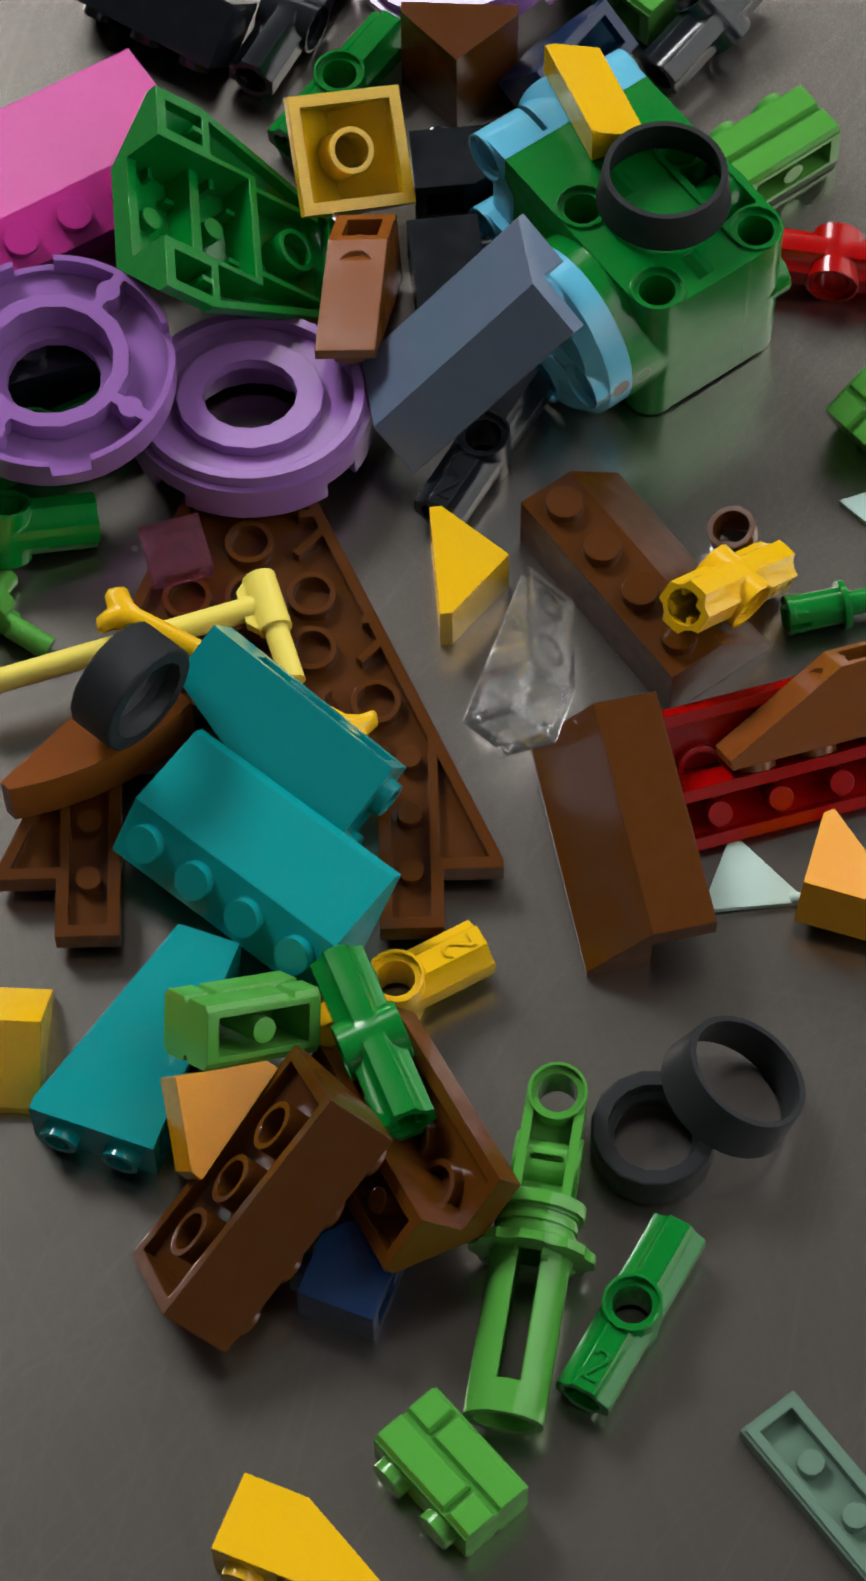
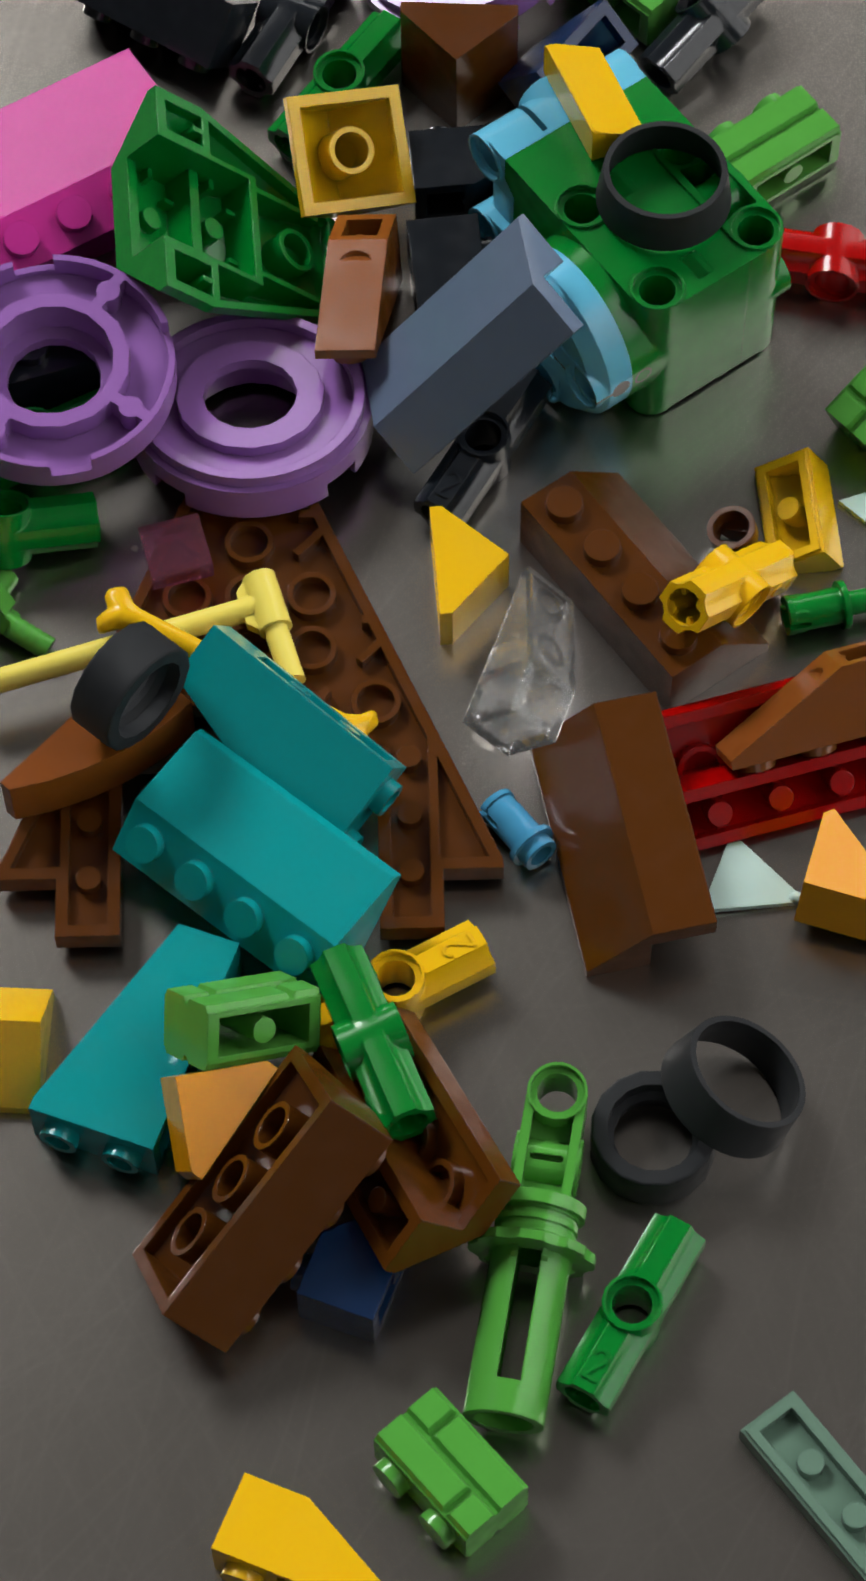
(527, 840): none -> dark azure pin
(800, 510): none -> yellow slope

